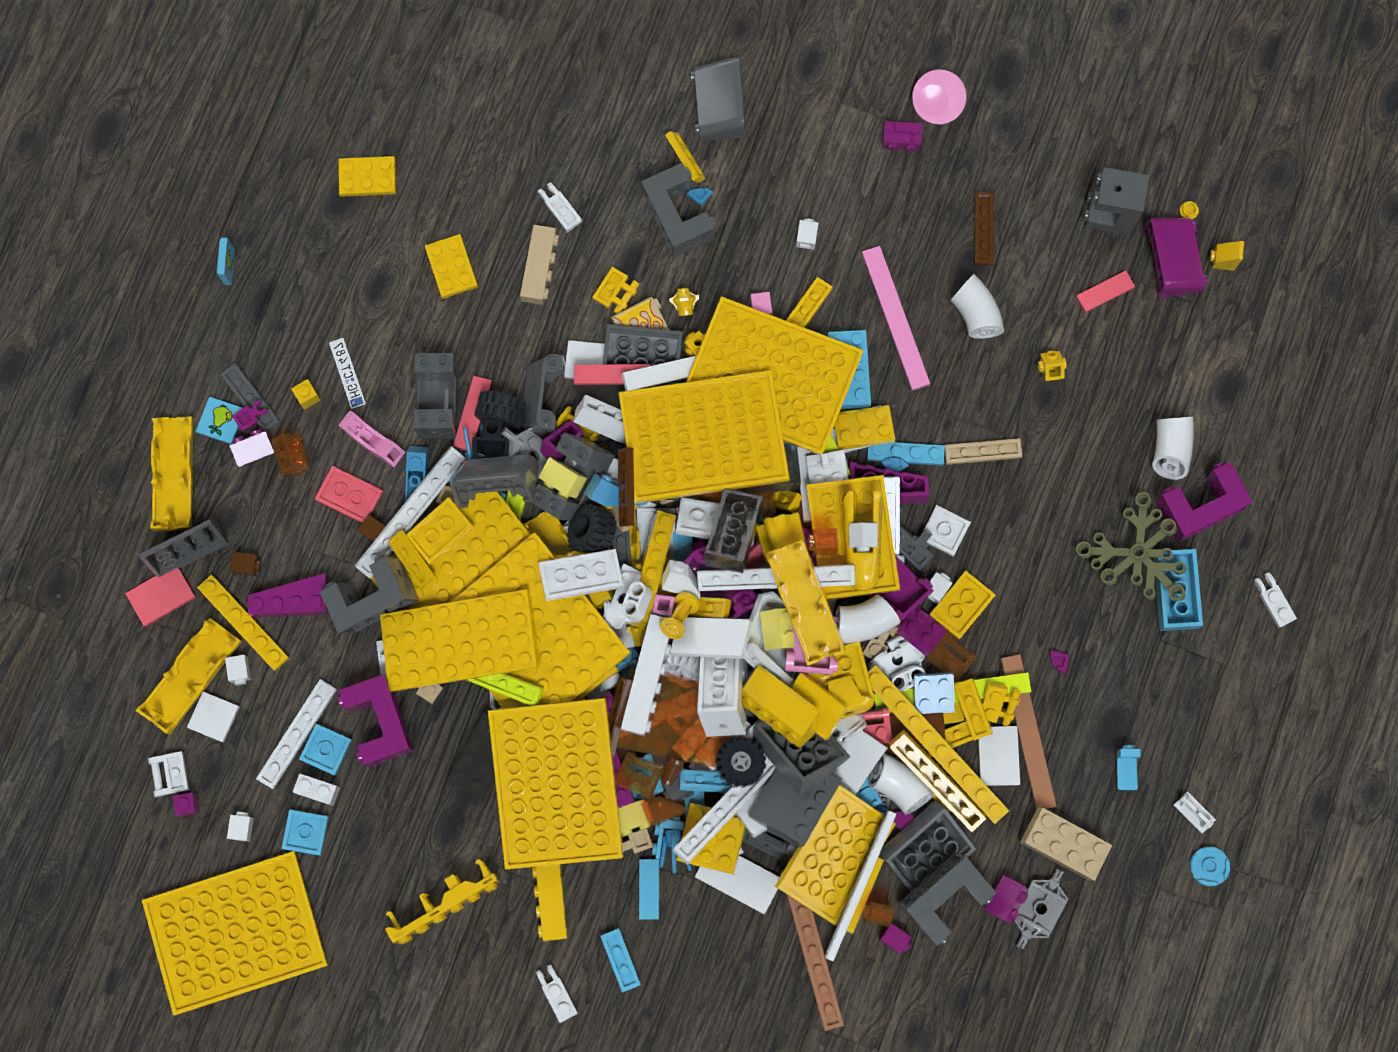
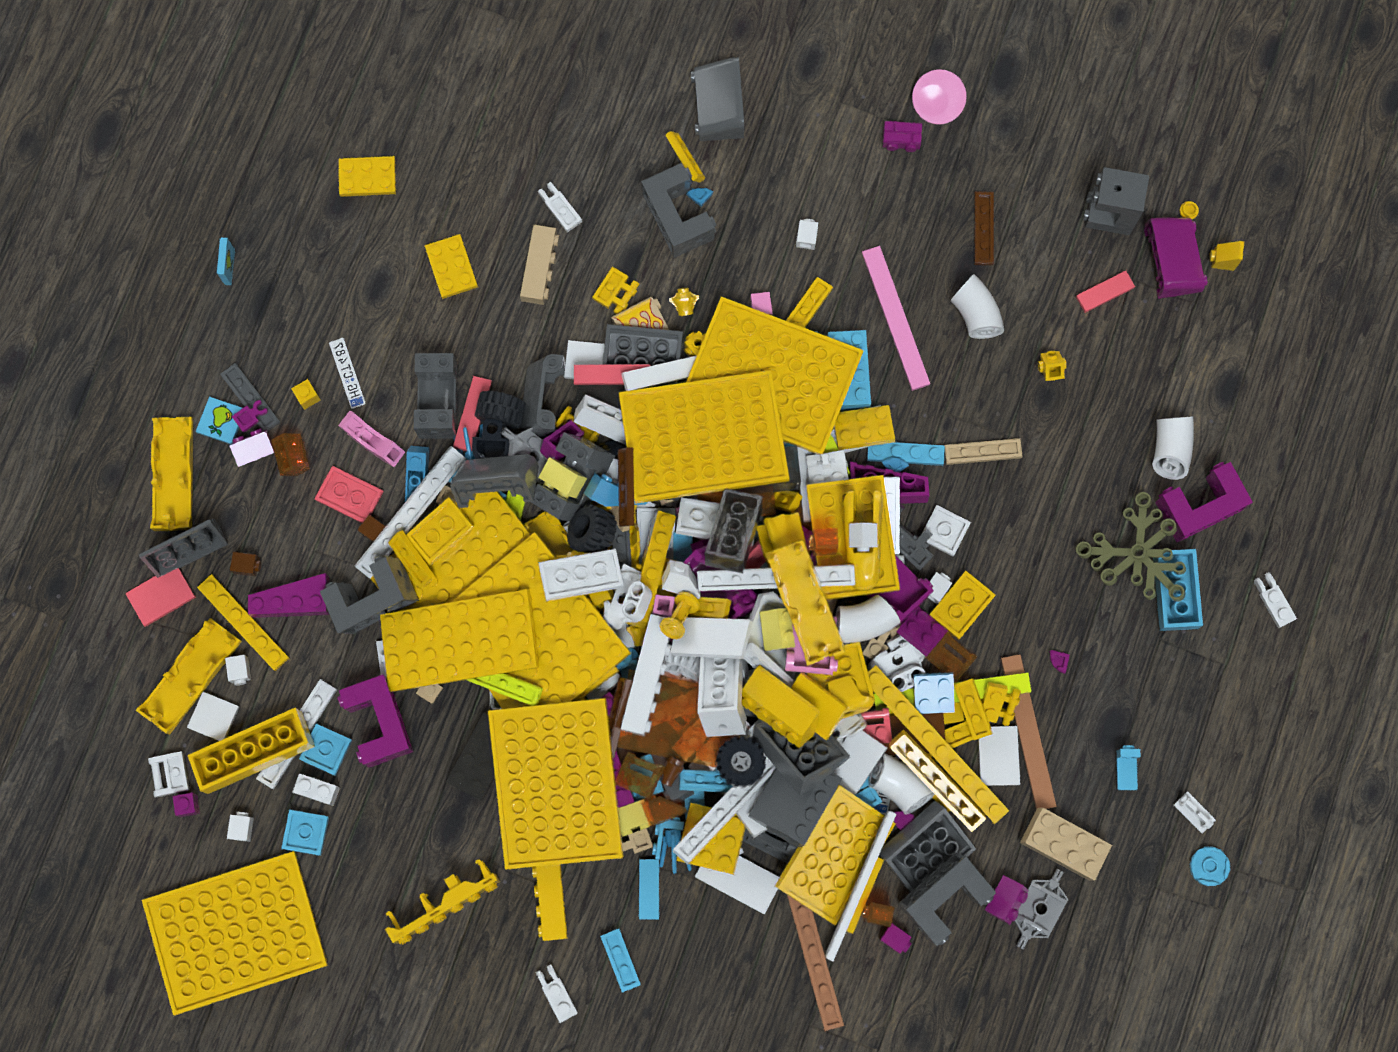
(251, 751): none -> yellow brick

